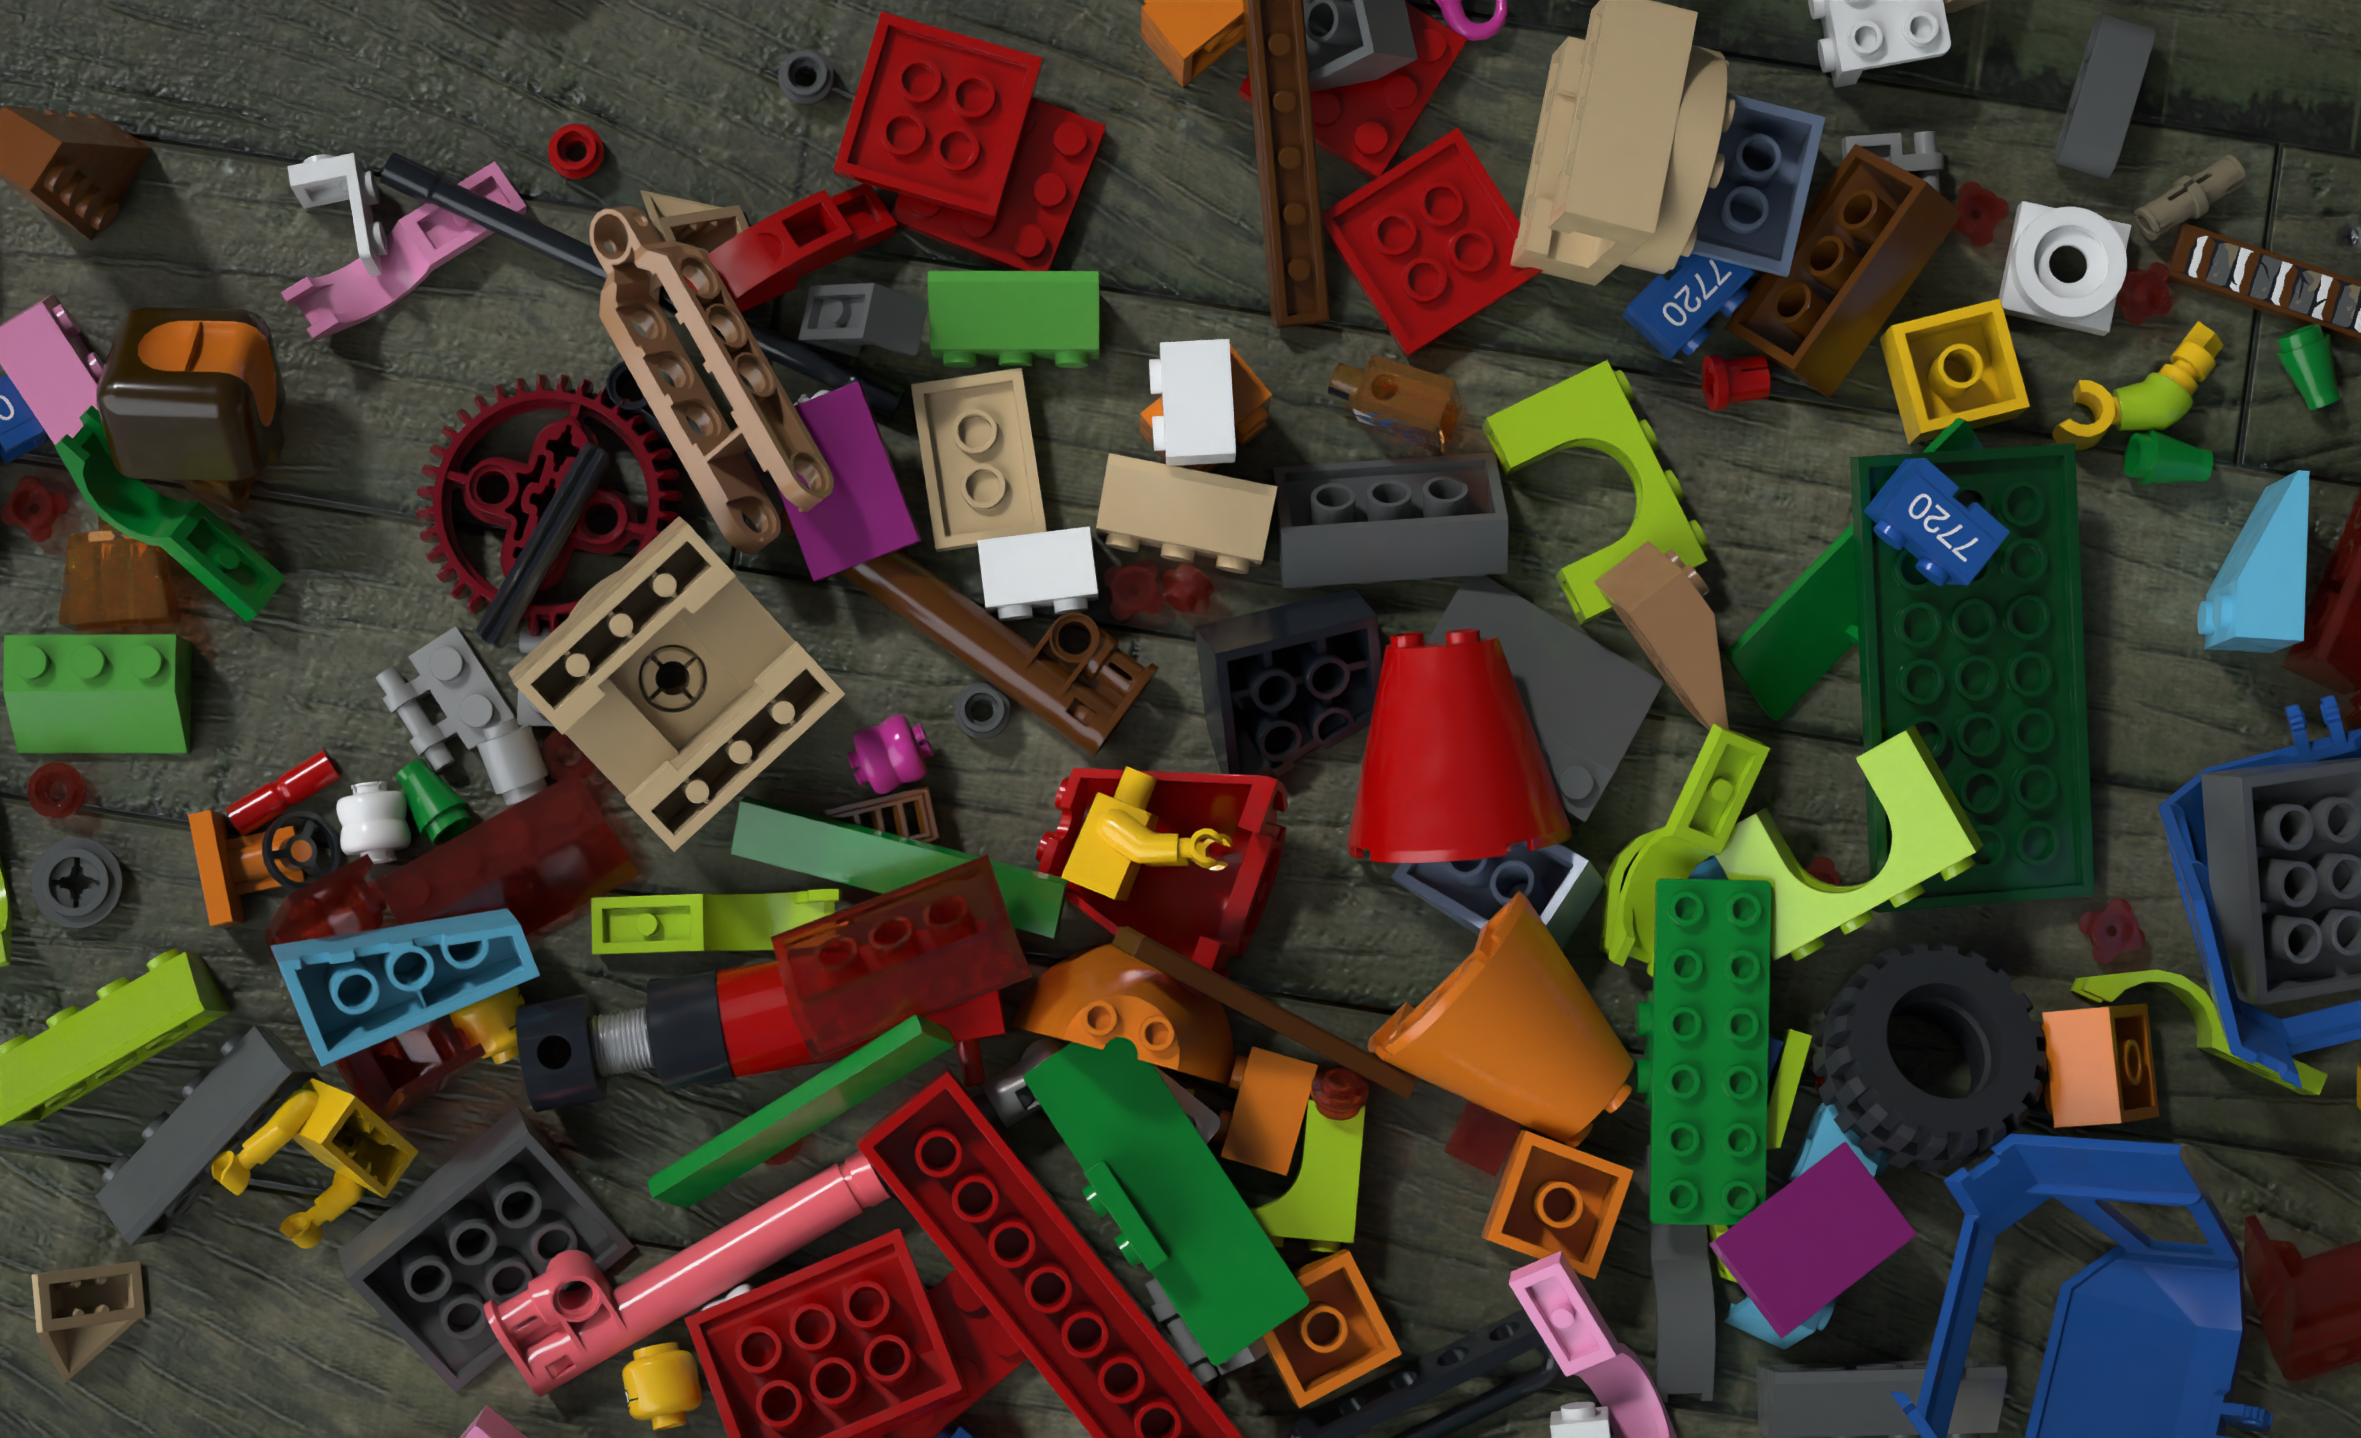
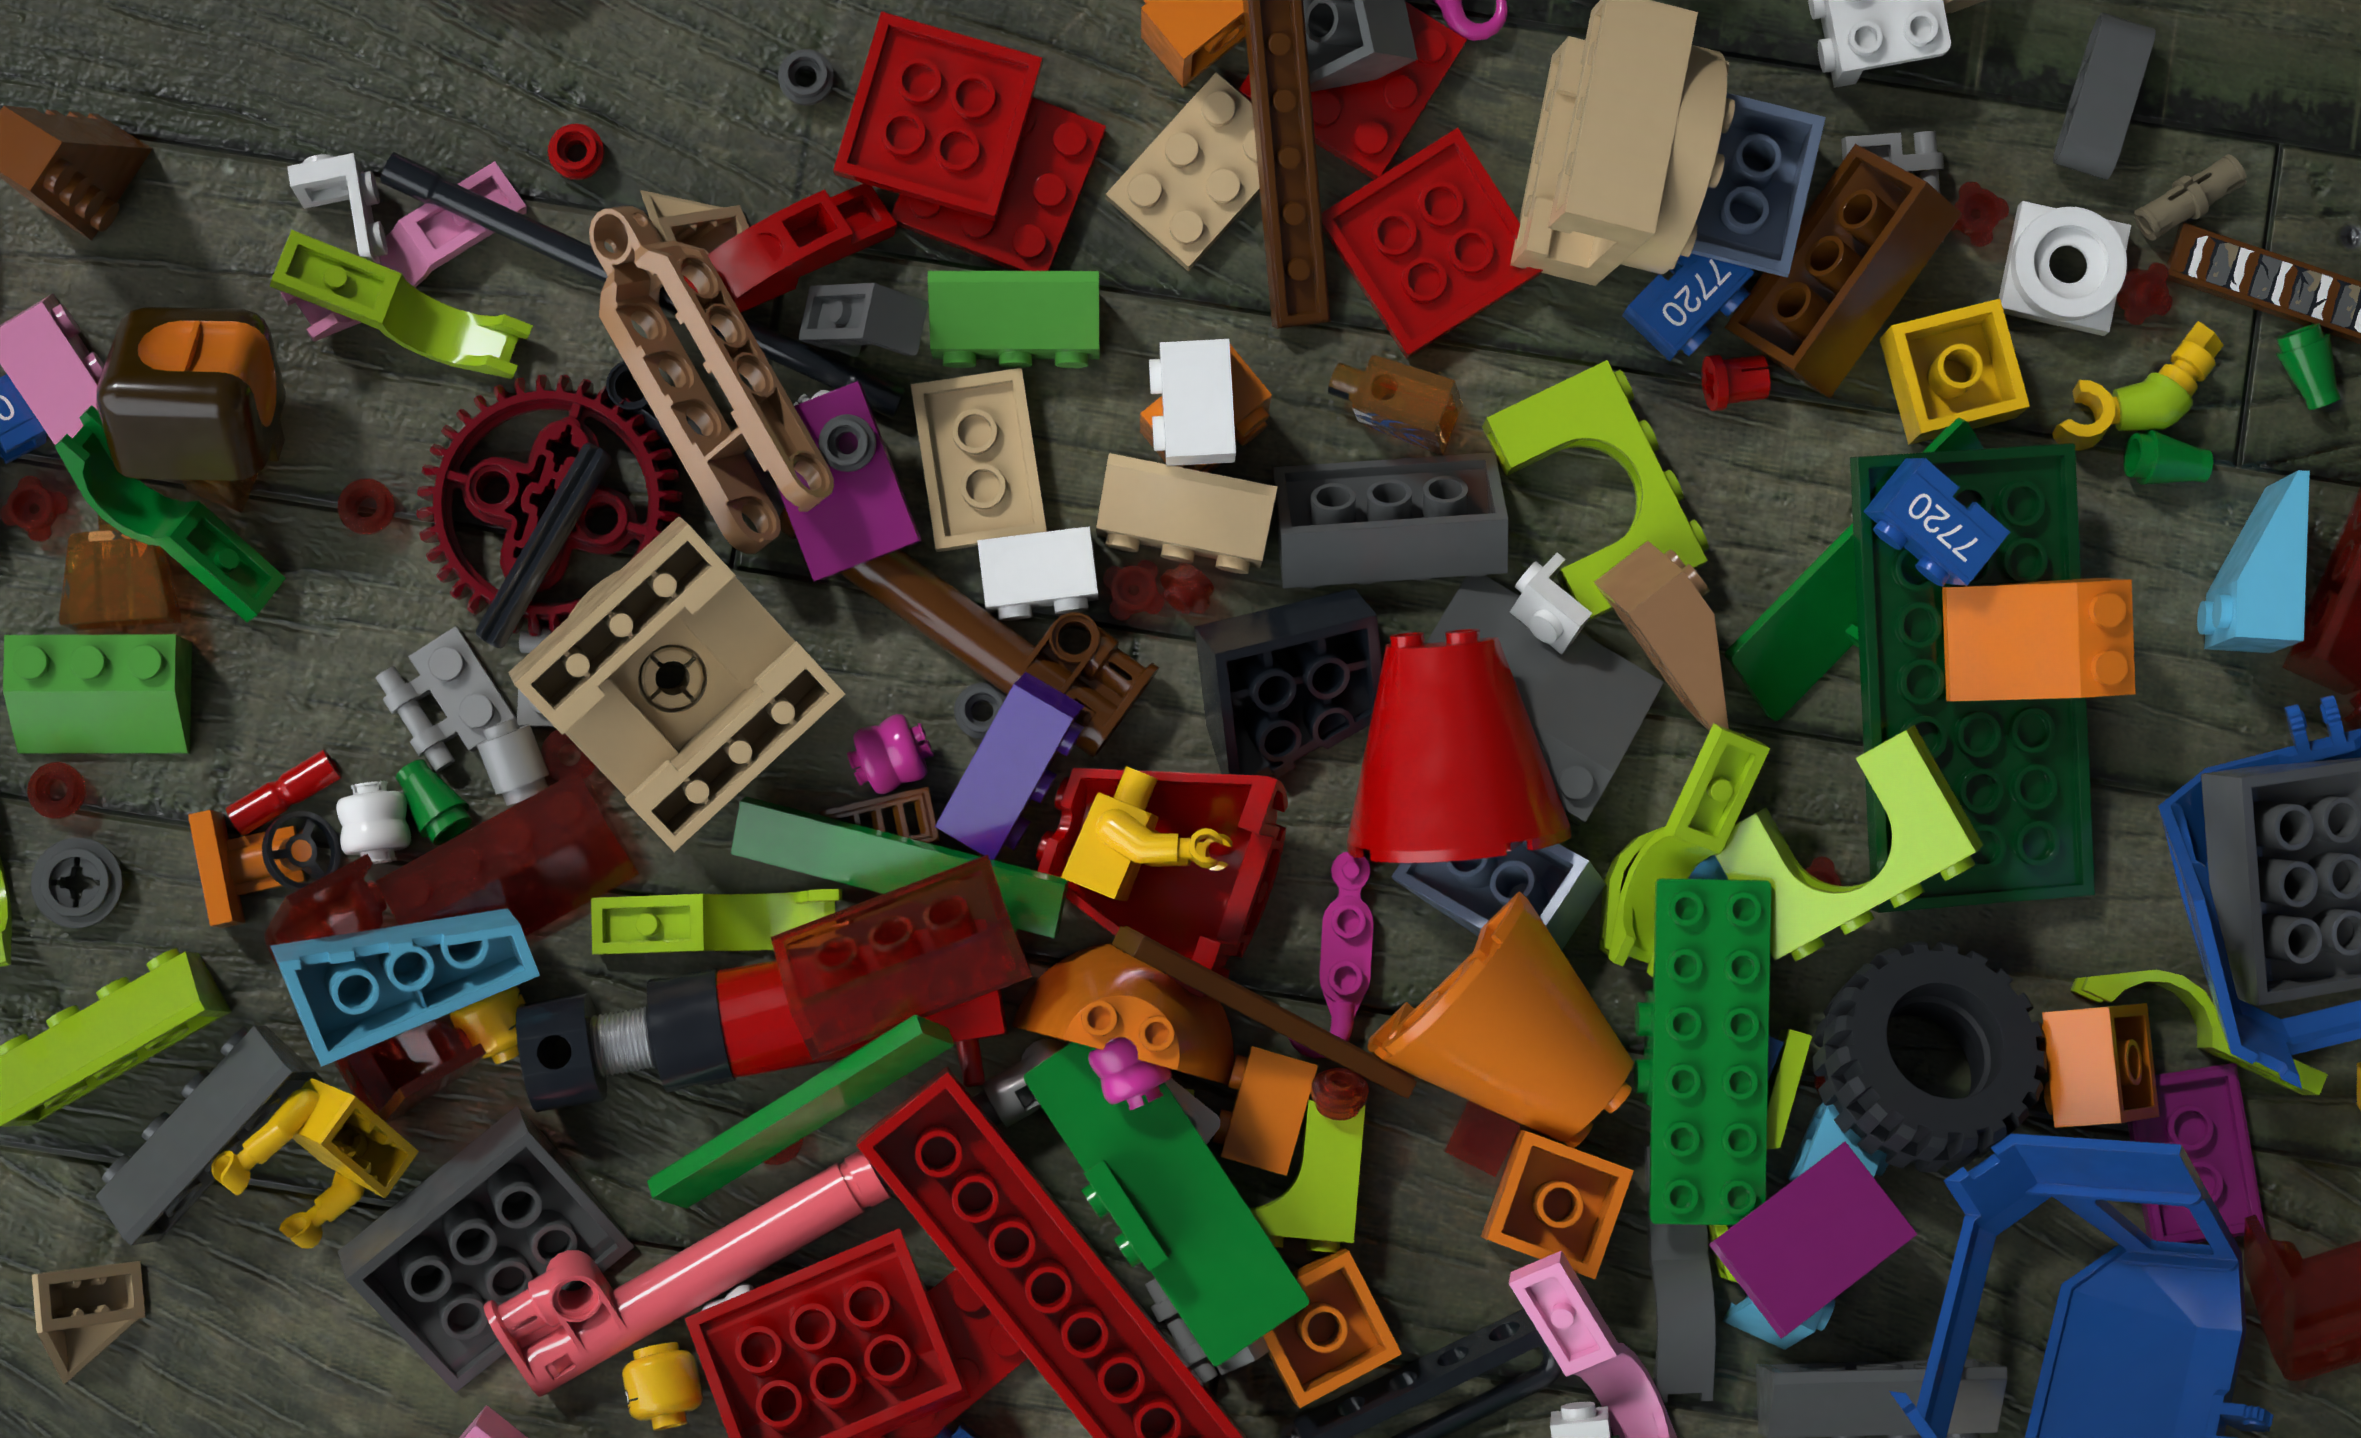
(352, 497): none -> clear red plate
(396, 308): none -> lime piece
(830, 438): none -> dark grey plate
(1012, 767): none -> brick
(1125, 1076): none -> dark pink piece
(1193, 174): none -> tan plate
(1345, 948): none -> dark pink piece
(1547, 608): none -> white bracket
(2039, 640): none -> orange slope
(2127, 935): clear red plate -> none
(2208, 1118): none -> magenta tile

